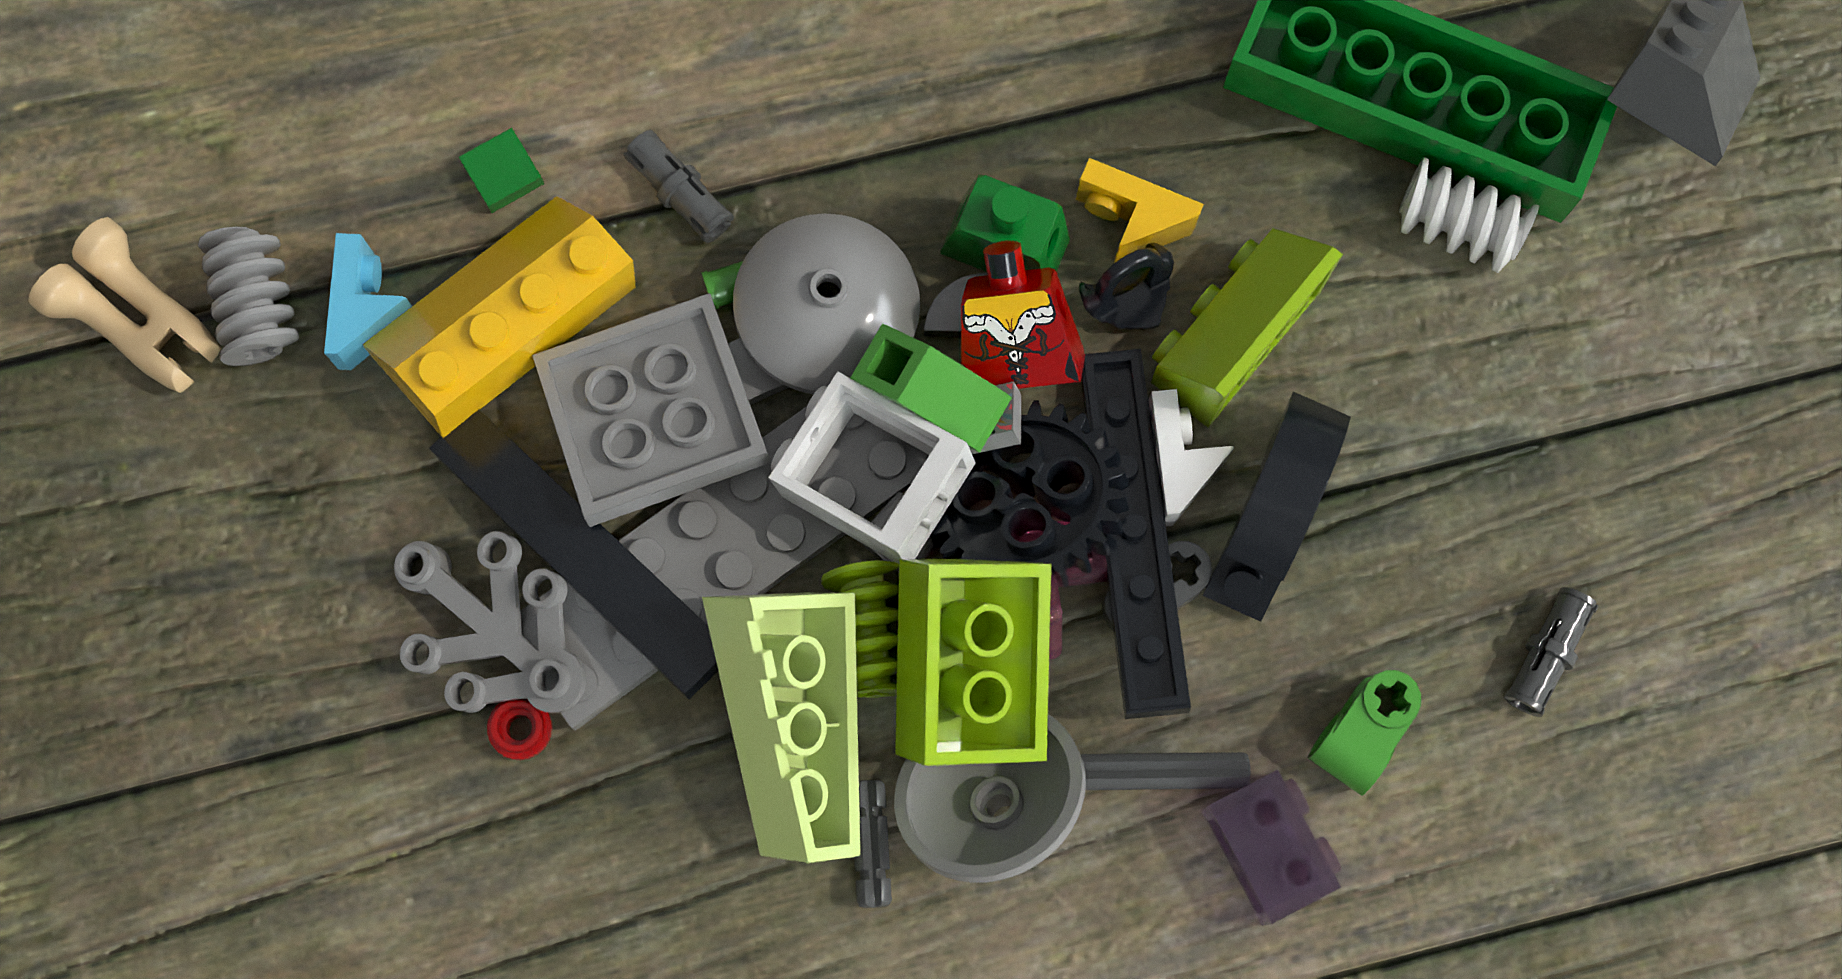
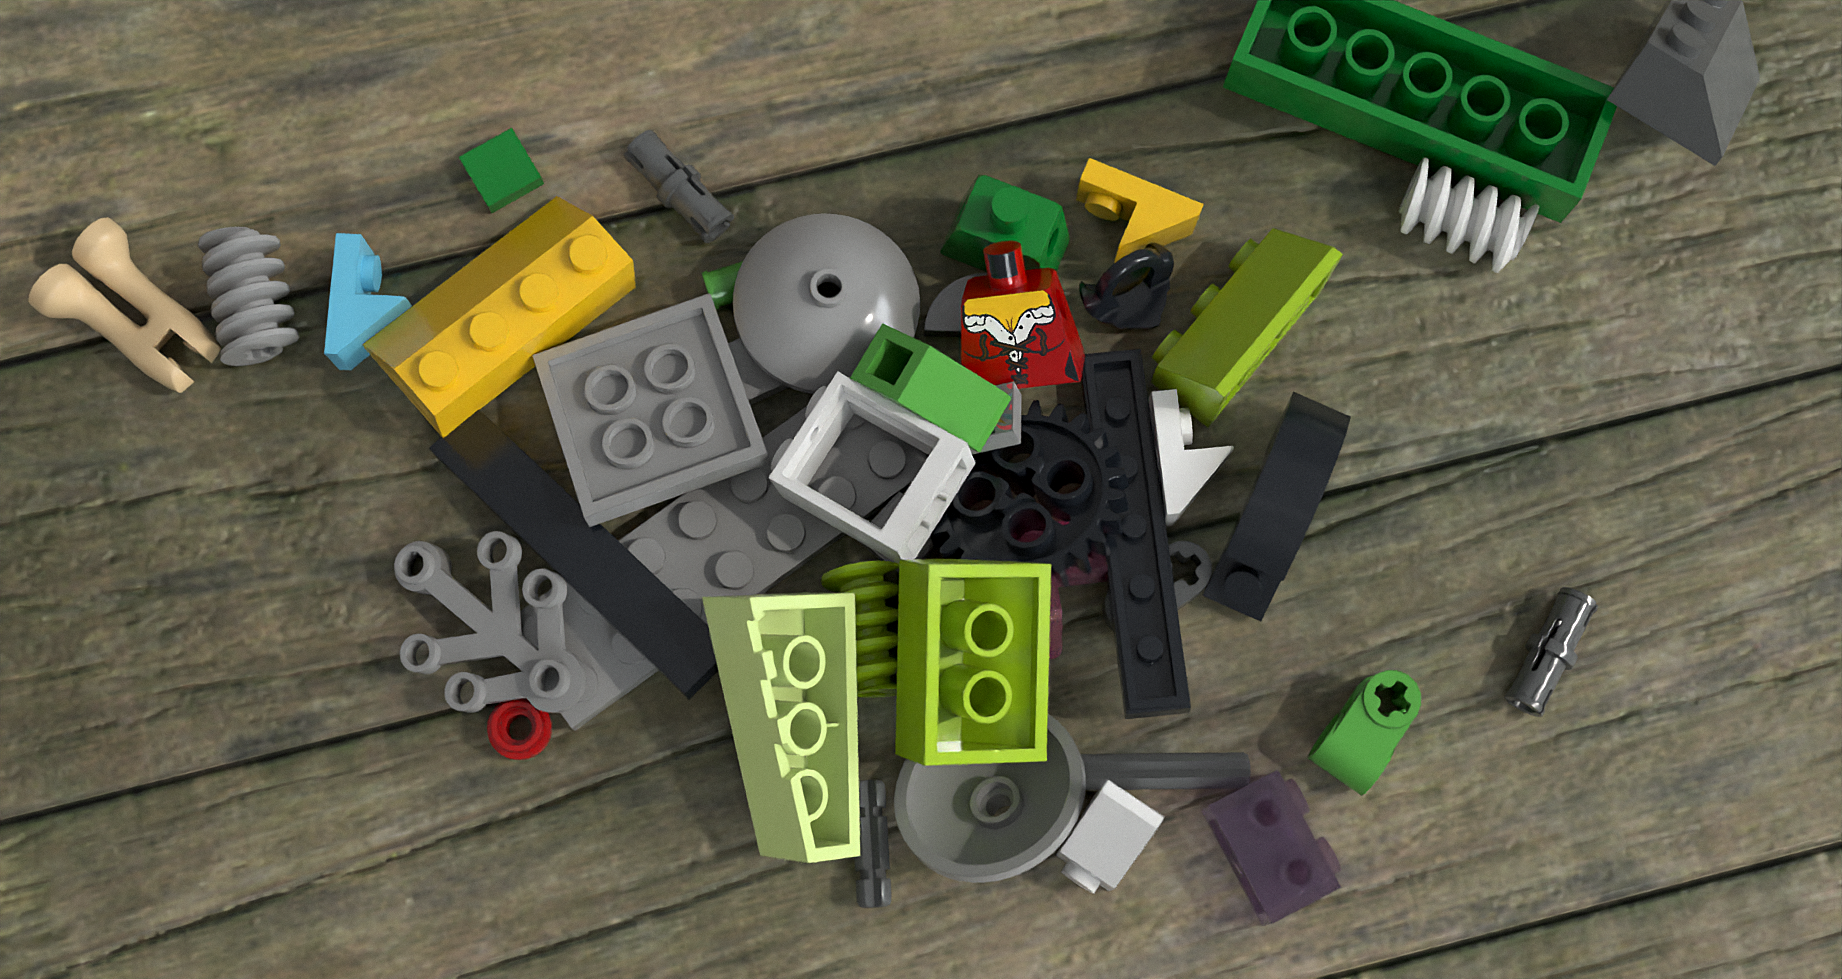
(1107, 838): none -> white slope

